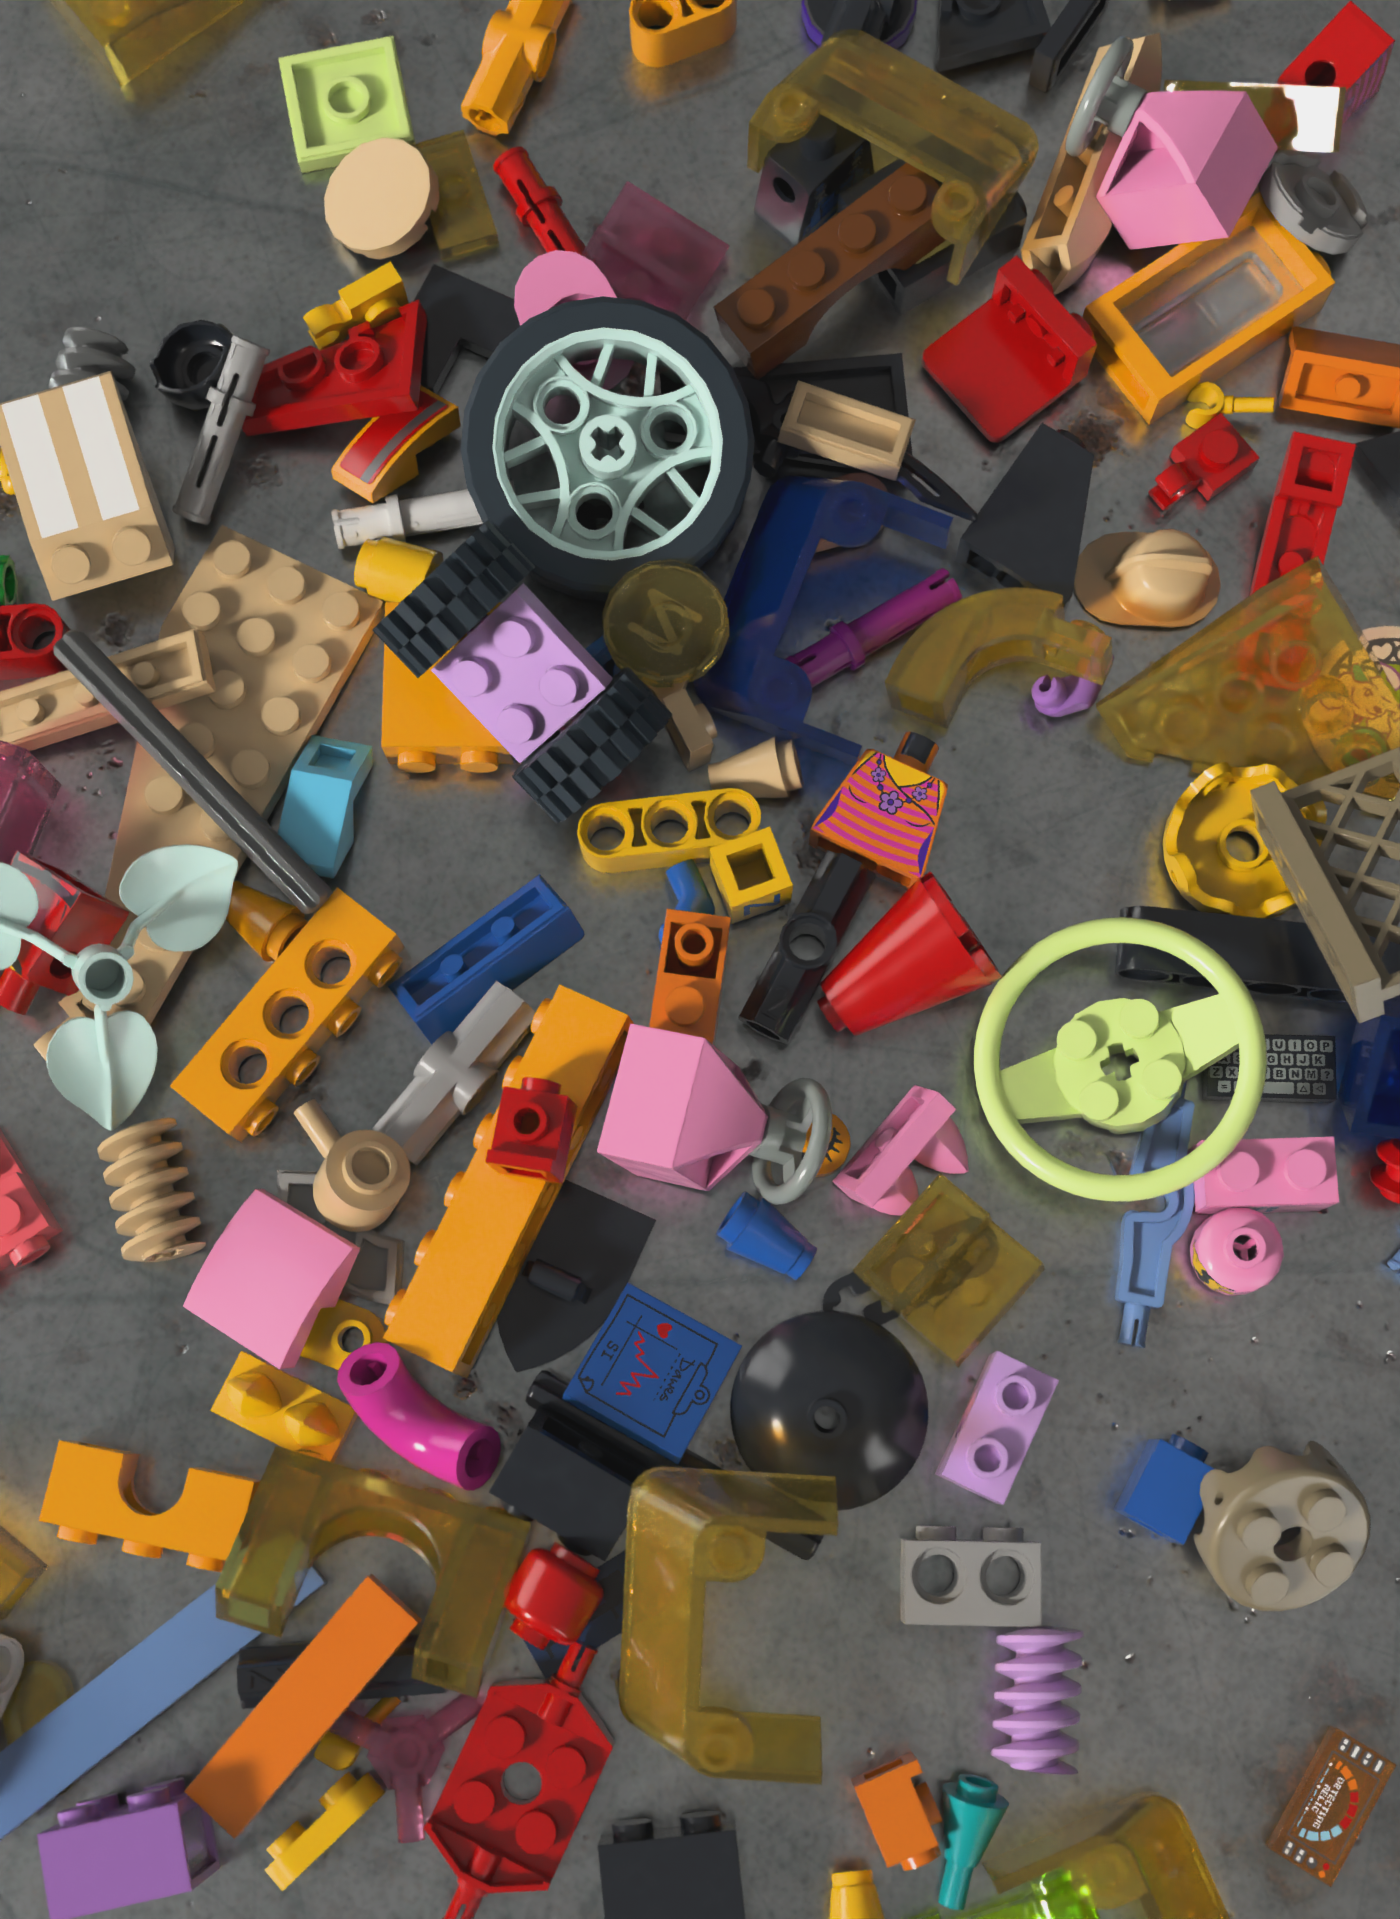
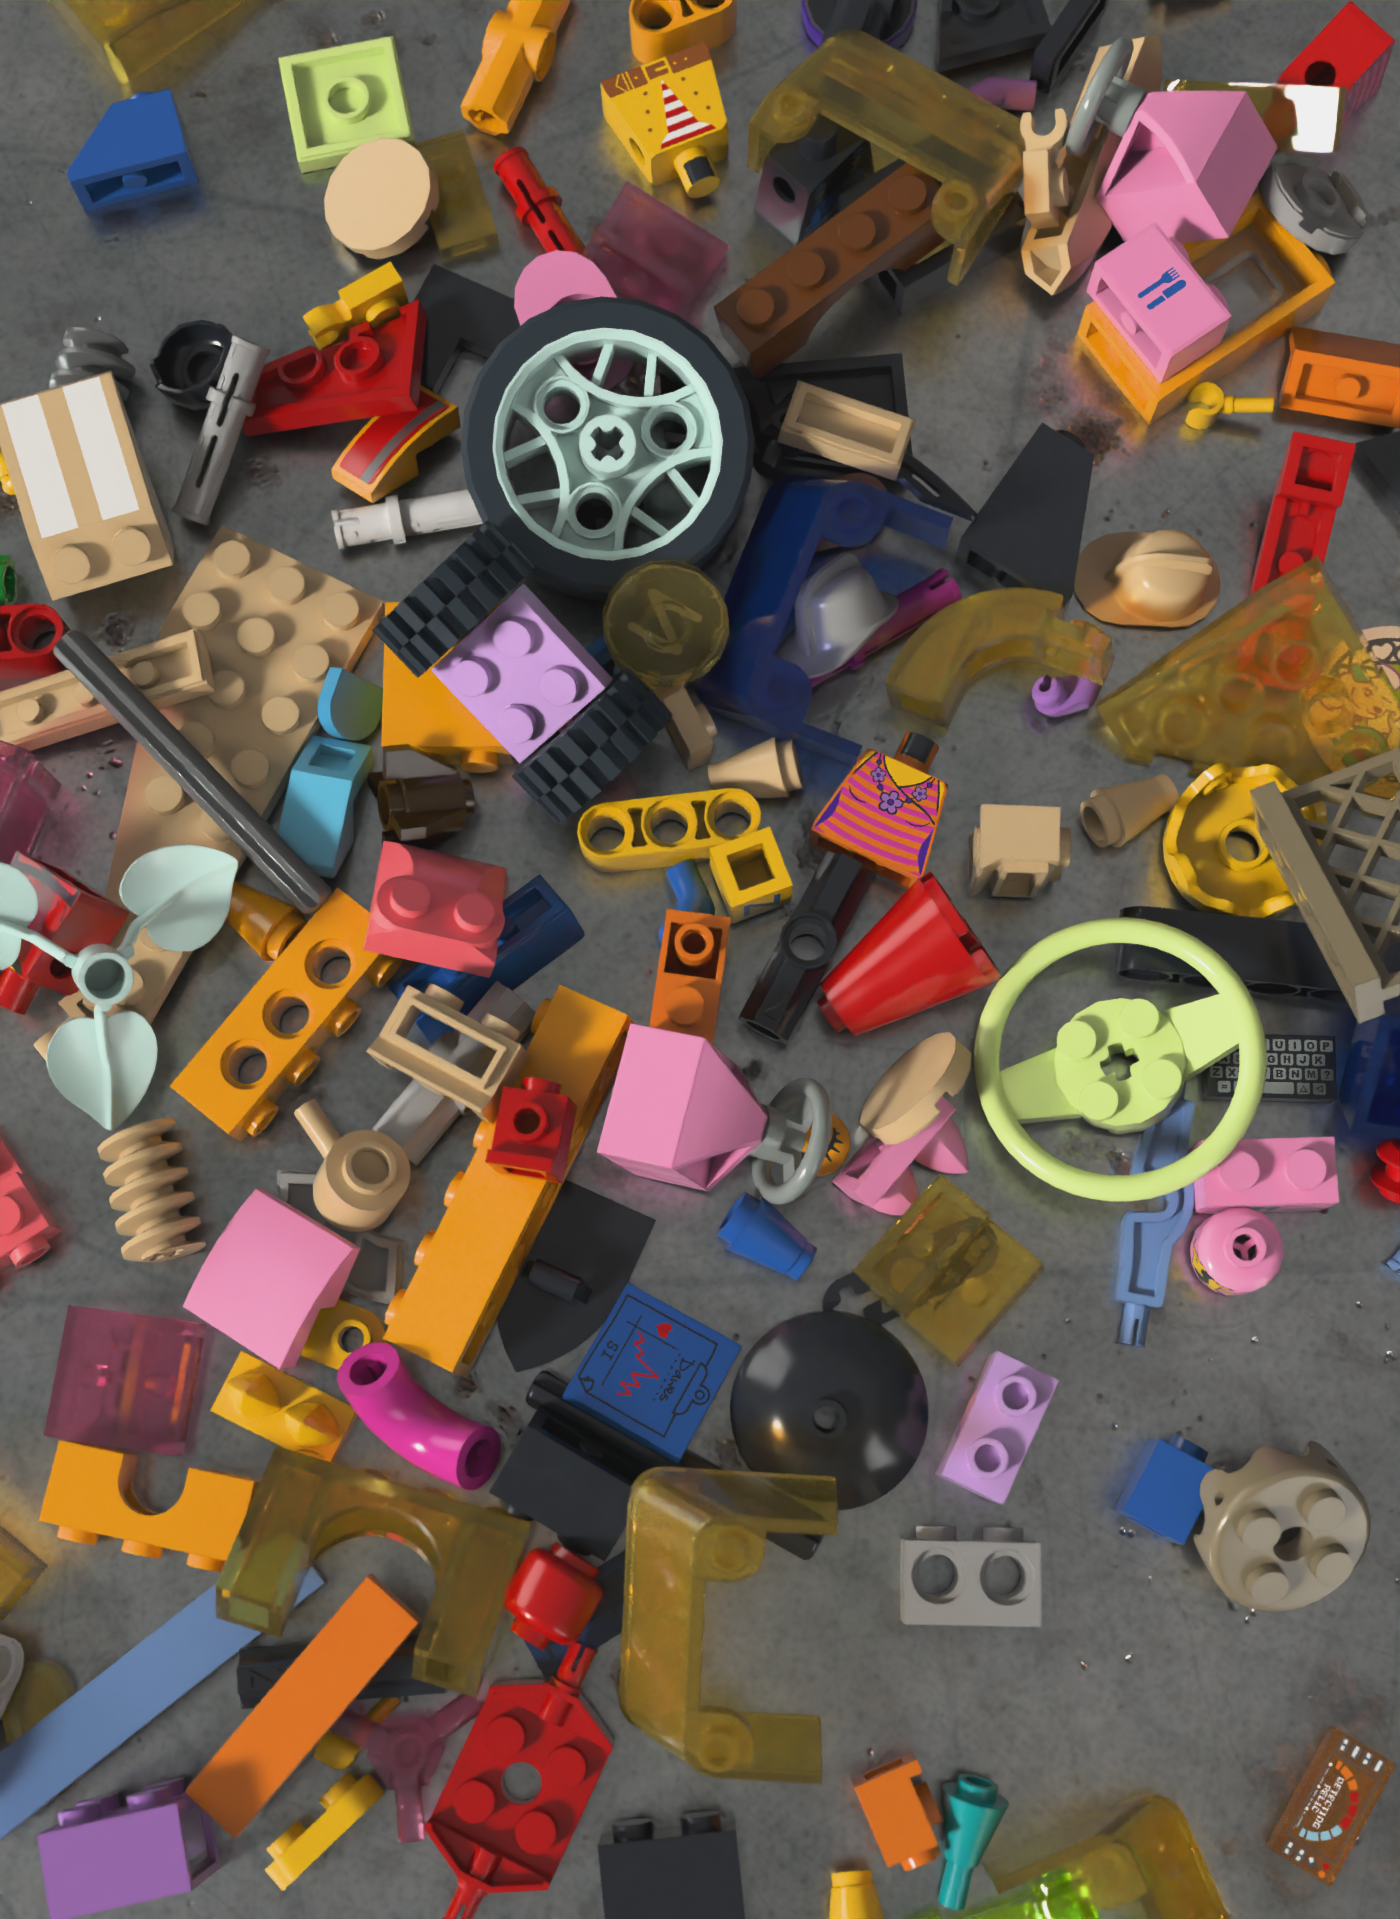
(125, 1380): none -> clear pink slope
(134, 153): none -> blue slope
(349, 705): none -> tile
(393, 568): yellow brick -> none
(419, 797): none -> dark brown brick
(436, 909): none -> coral slope
(436, 1073): none -> tan window
(671, 118): none -> yellow torso
(835, 616): none -> light grey piece
(907, 1092): none -> tan tile
(1007, 92): none -> medium lavender arm
(1012, 353): red bracket -> none
(1017, 850): none -> tan window
(1037, 1699): lavender piece -> none
(1043, 182): none -> tan plate
(1124, 810): none -> tan cone
(1159, 301): none -> bright pink brick
(1206, 461): red plate -> none

